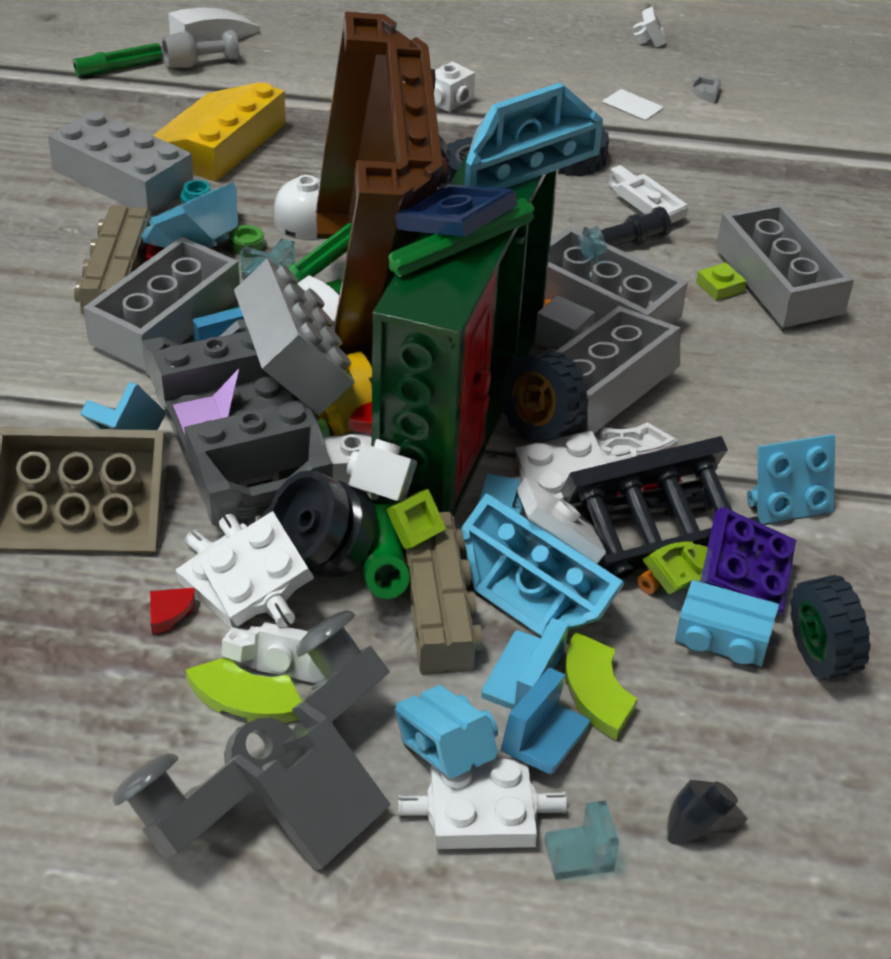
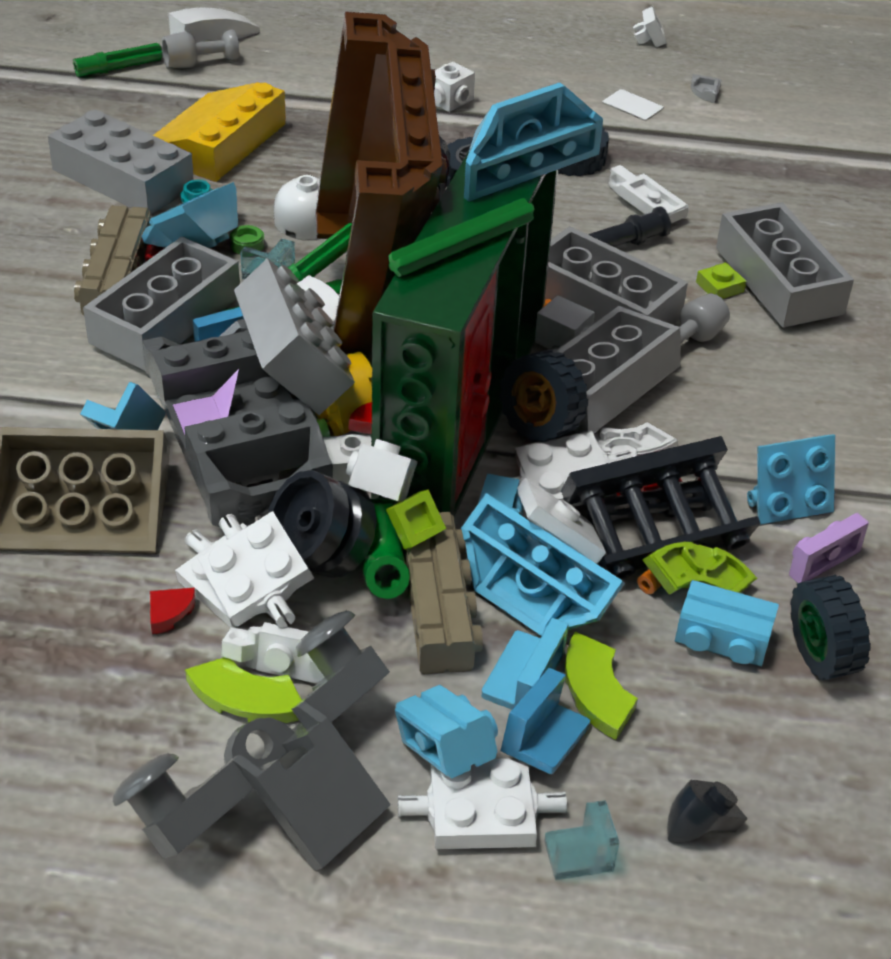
(456, 210): dark blue tile -> none
(592, 243): clear light blue plate -> none
(703, 318): none -> light grey piece
(748, 558): dark purple tile -> none
(828, 548): none -> lavender plate

